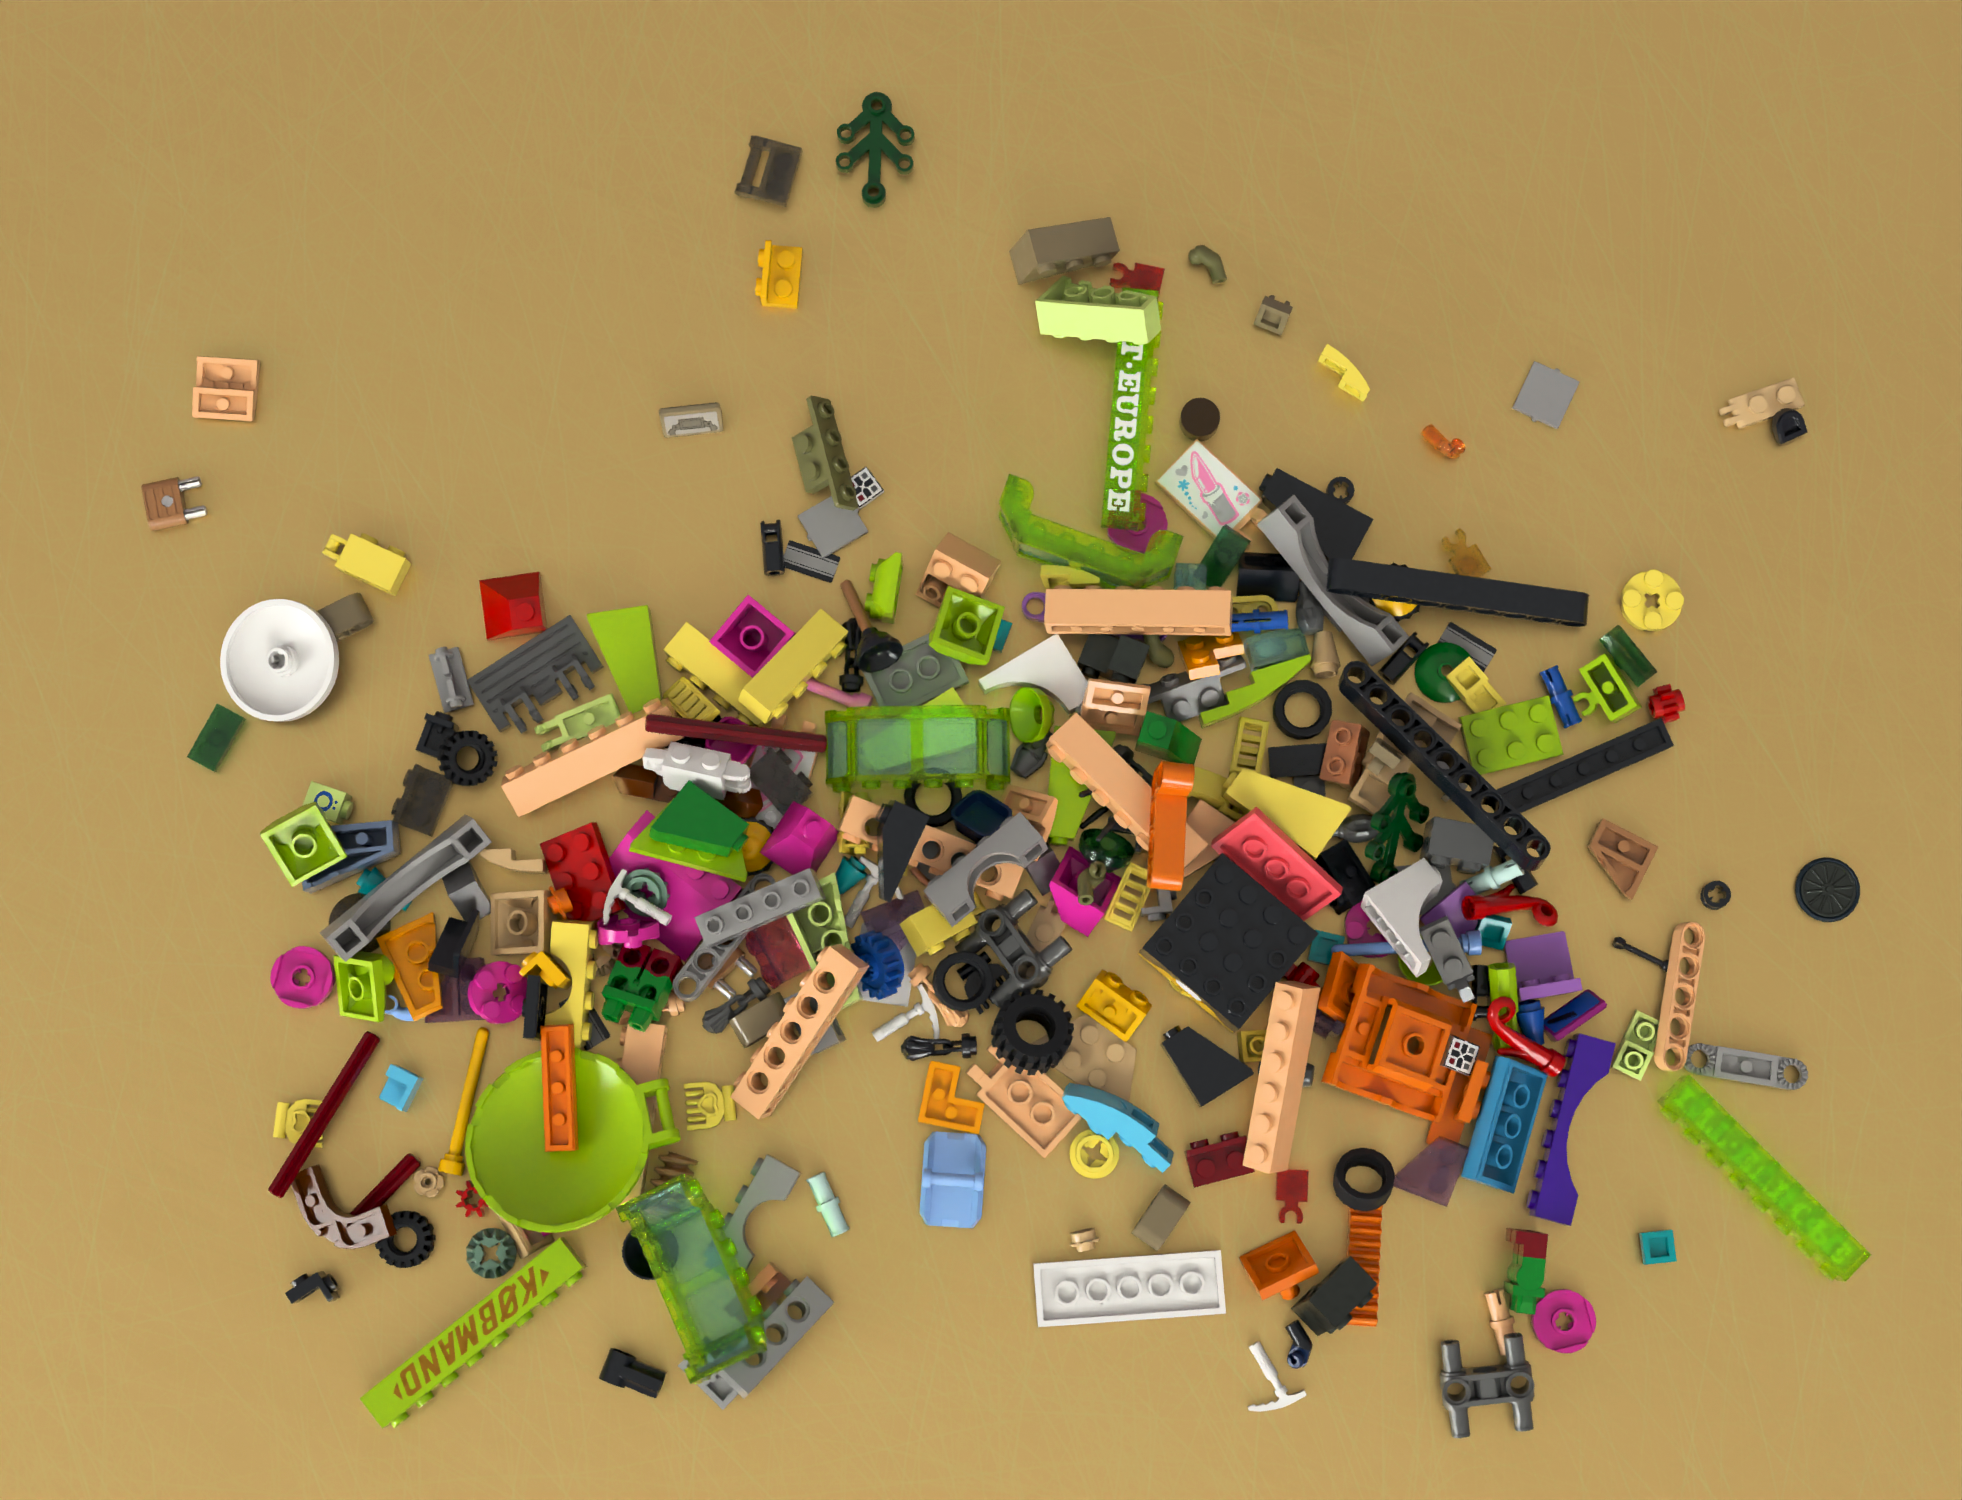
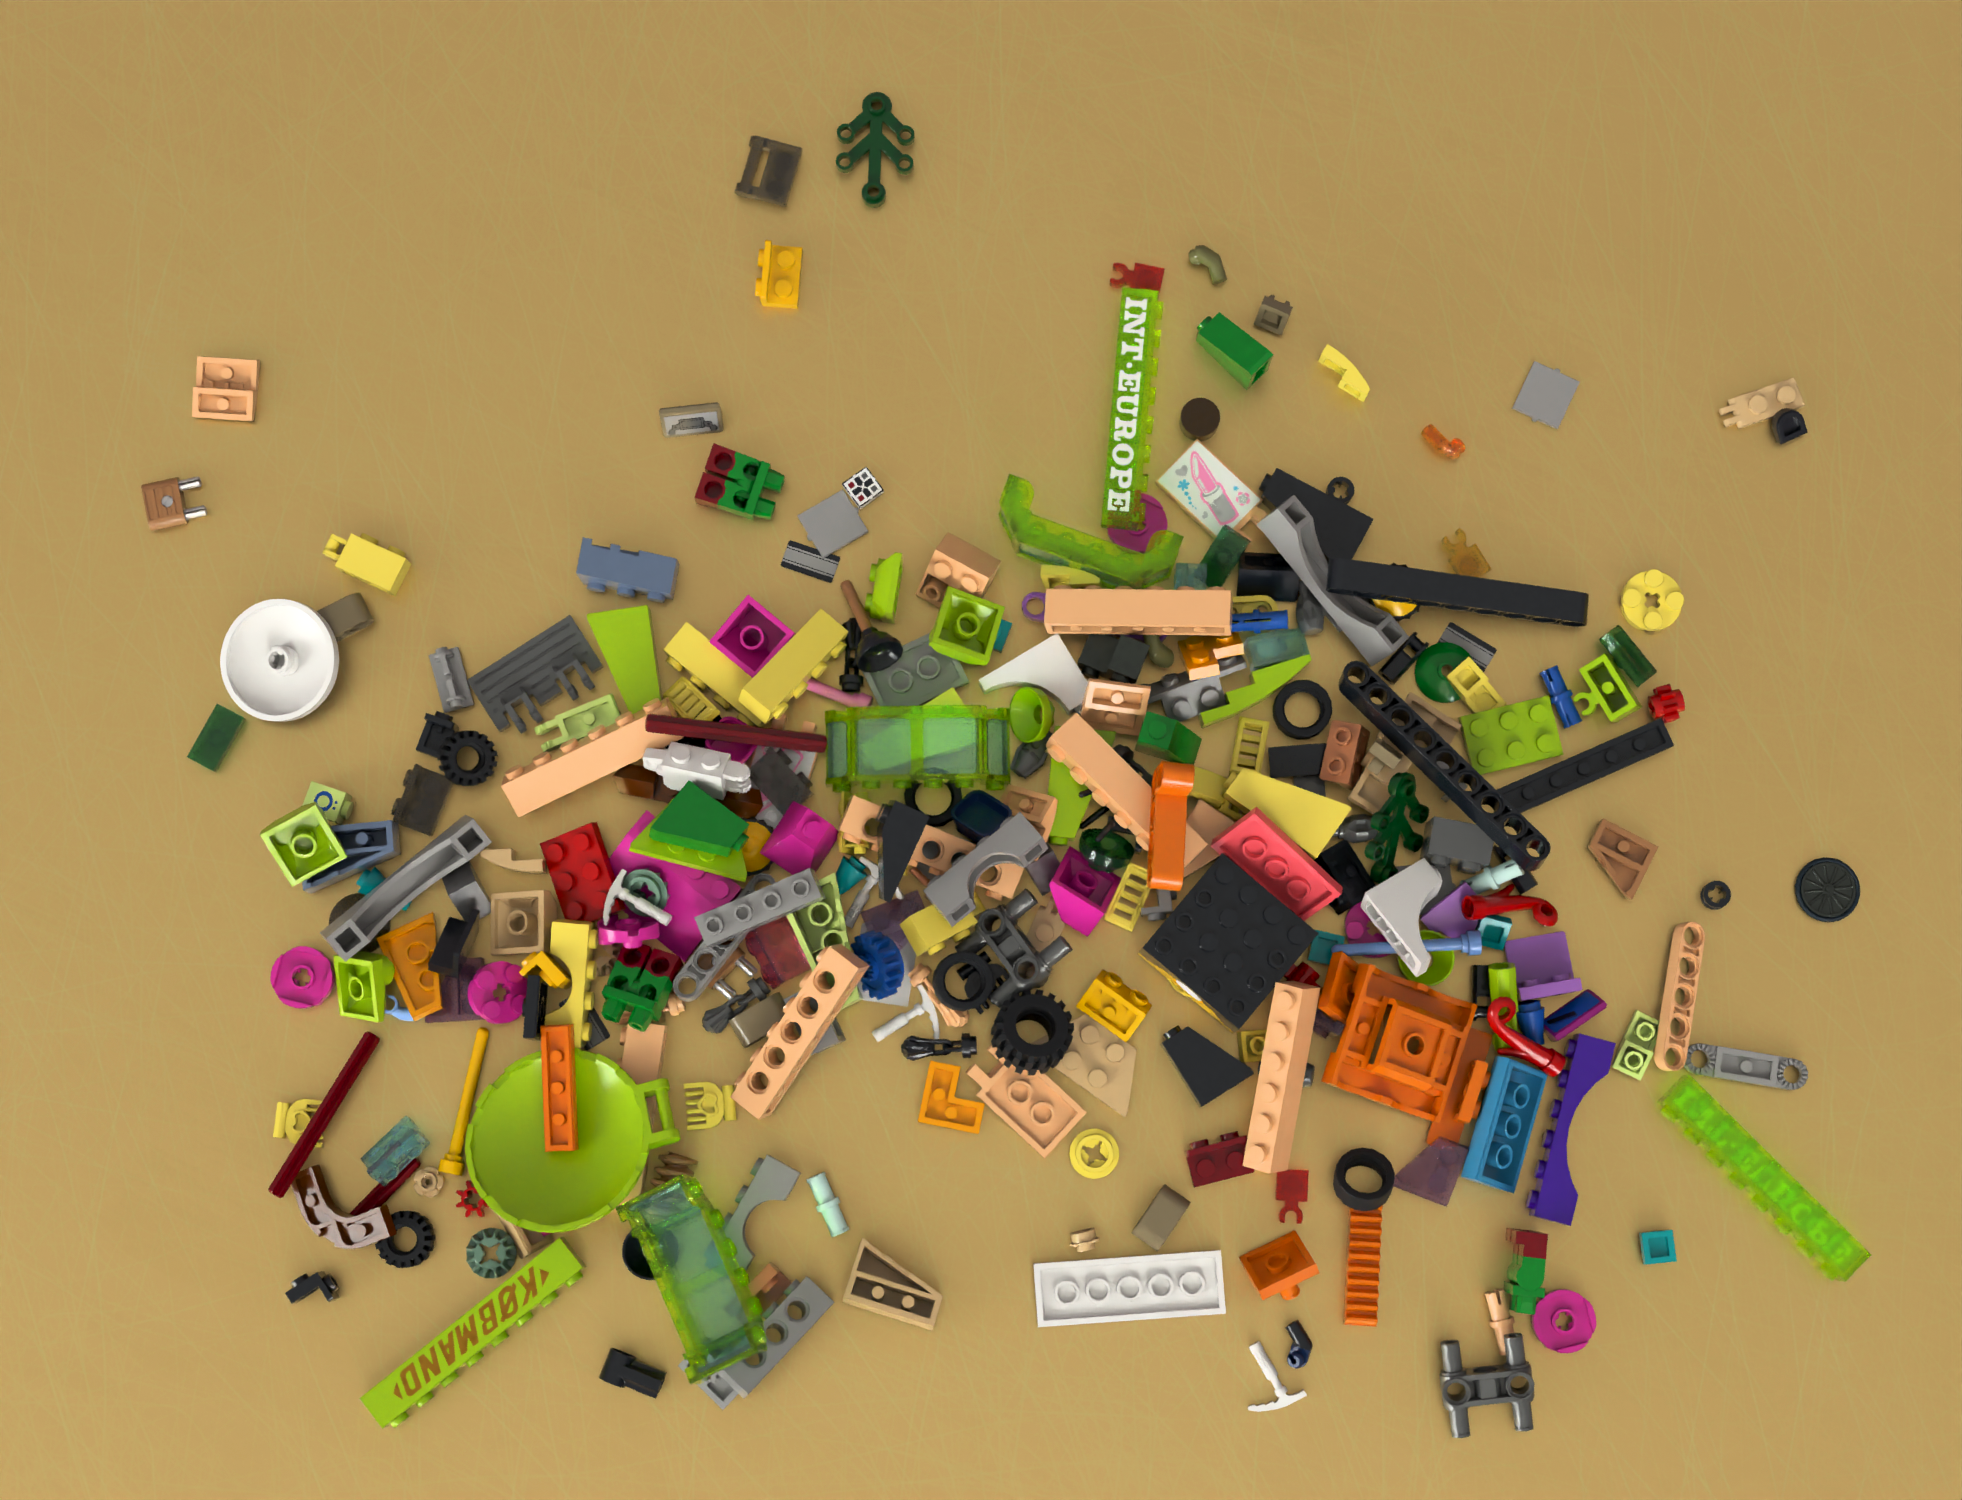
(395, 1151): none -> clear light blue bracket
(400, 1087): medium azure panel -> none
(513, 605): red slope -> none
(559, 902): orange plate -> none
(627, 571): none -> sand blue wedge
(737, 484): none -> green hips
(772, 551): black bar -> none
(823, 457): olive bracket -> none
(890, 1290): none -> tan wedge
(952, 1179): light blue shield -> none
(1063, 249): dark tan wedge -> none
(1089, 880): olive arm -> none
(1097, 313): yellowish green wedge -> none
(1112, 1114): medium azure slope -> none
(1234, 349): none -> green slope
(1324, 655): tan cone -> none
(1330, 1302): pearl dark grey brick -> none
(1448, 956): dark grey hinge -> none
(1459, 1055): tile -> none
(1620, 943): black hinge -> none

